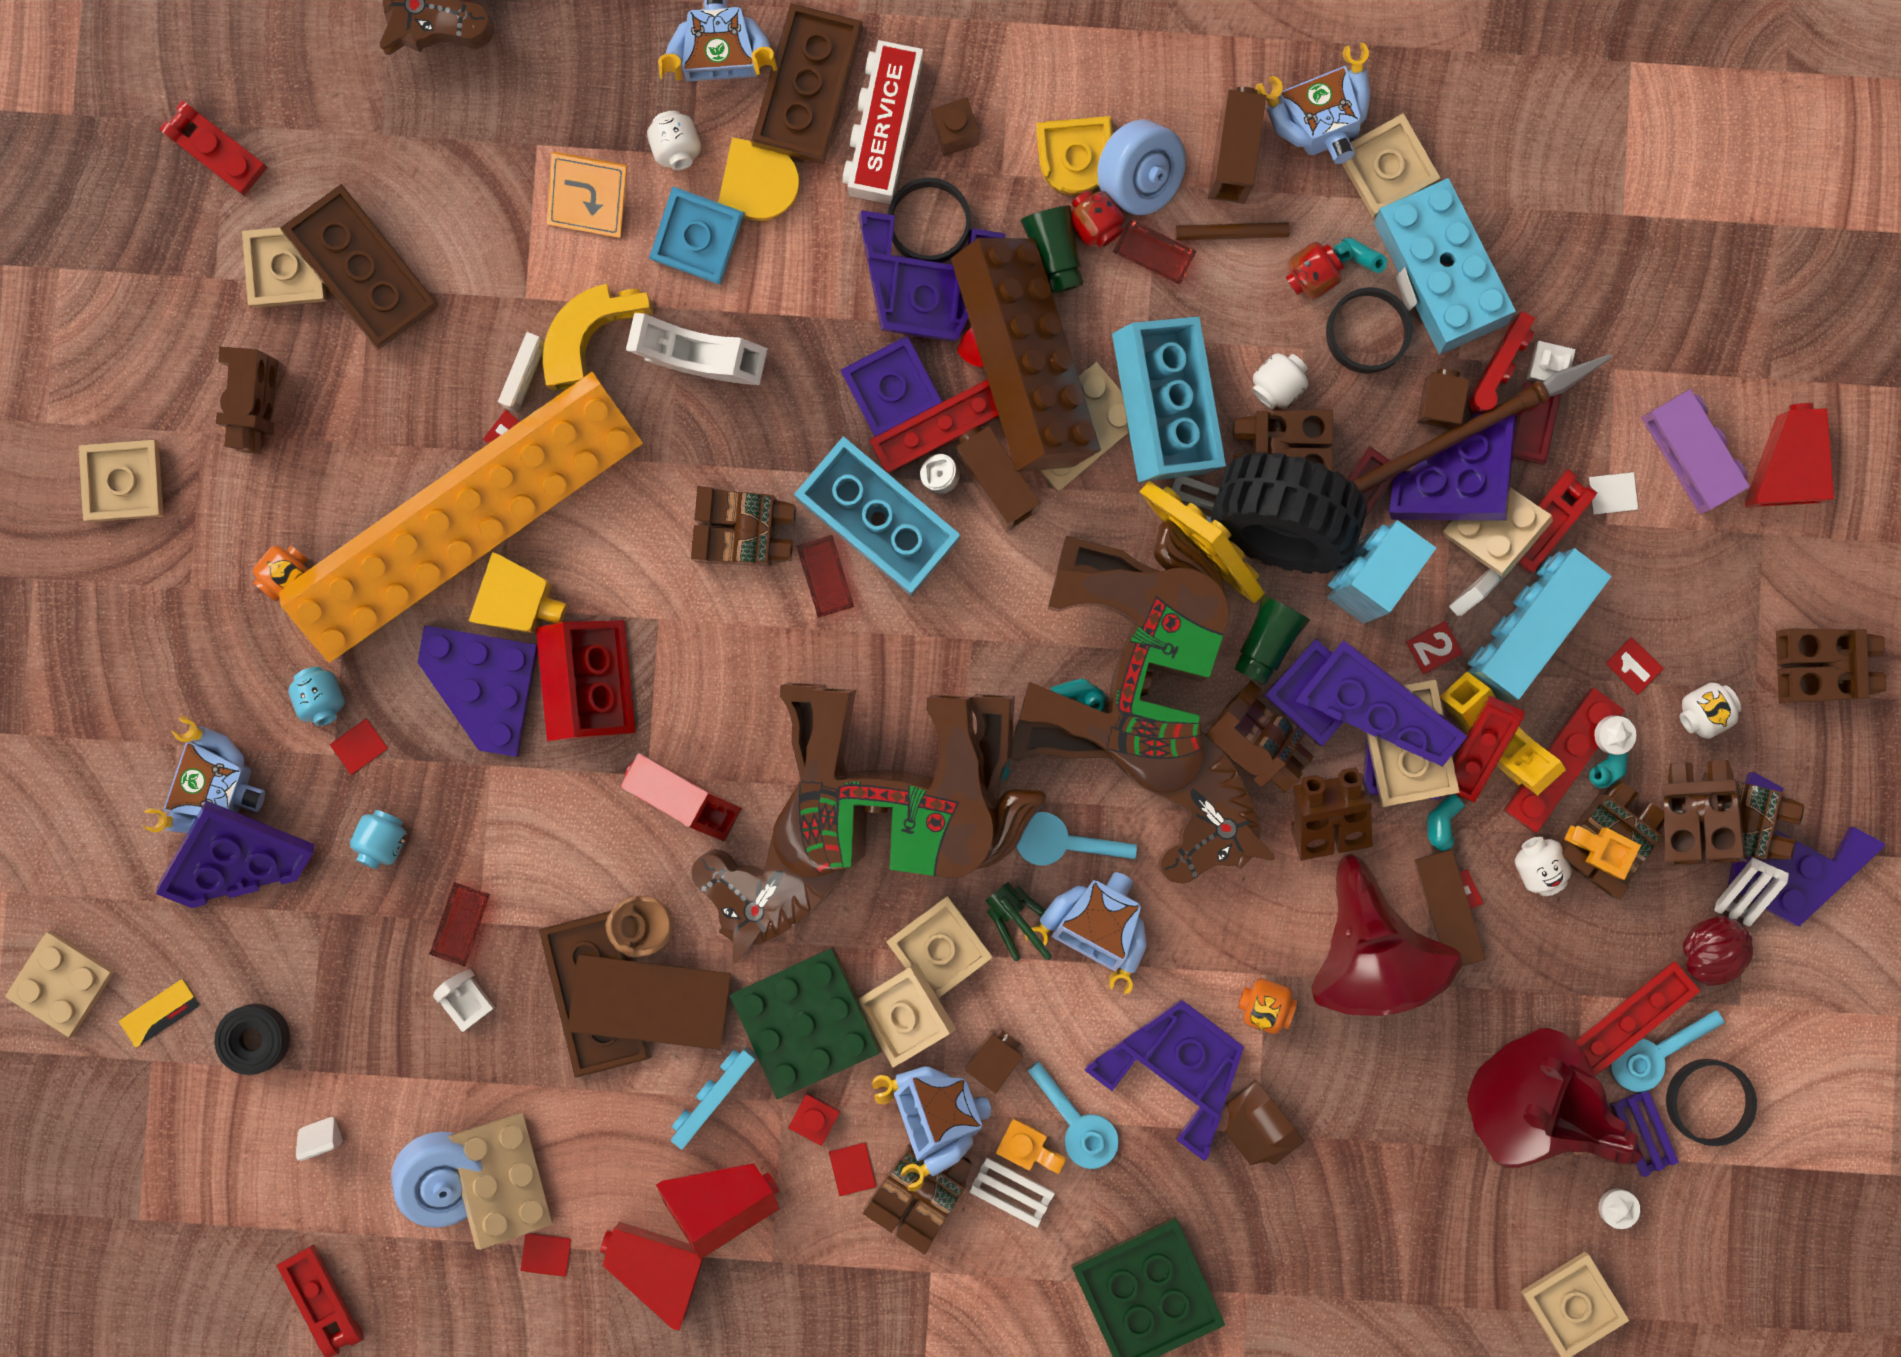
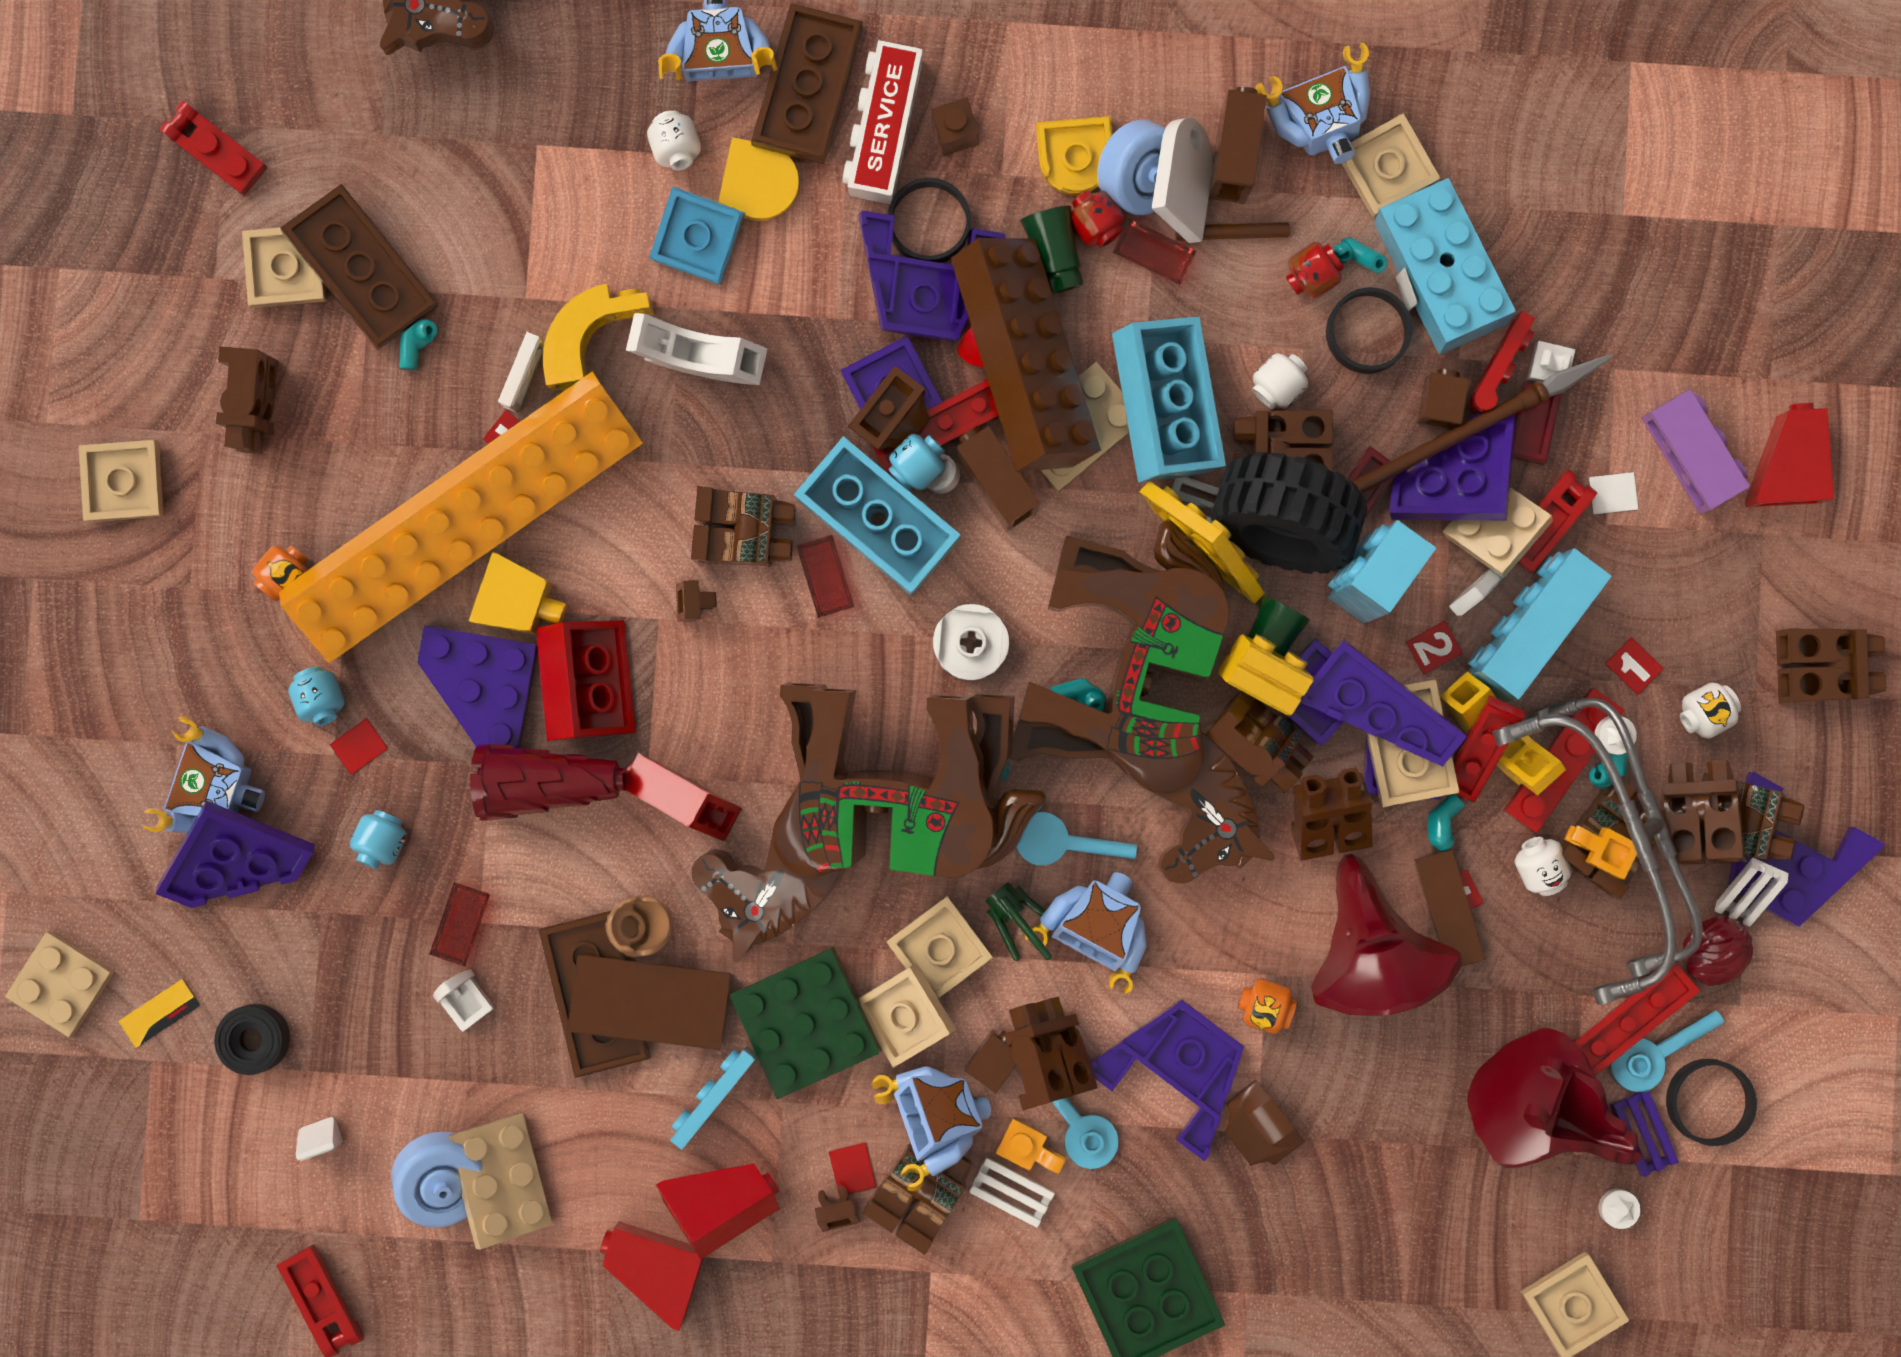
(413, 341): none -> teal arm
(534, 781): none -> dark red cone
(545, 1254): red sticker -> none
(586, 194): light orange piece -> none
(691, 601): none -> reddish brown tile
(814, 1119): red plate -> none
(836, 1214): none -> reddish brown tile
(892, 411): none -> reddish brown slope
(917, 462): none -> medium azure head
(956, 626): none -> white plate
(1048, 1053): none -> reddish brown hips
(1184, 178): none -> white tile
(1266, 674): none -> yellow brick
(1639, 833): none -> flat silver bar

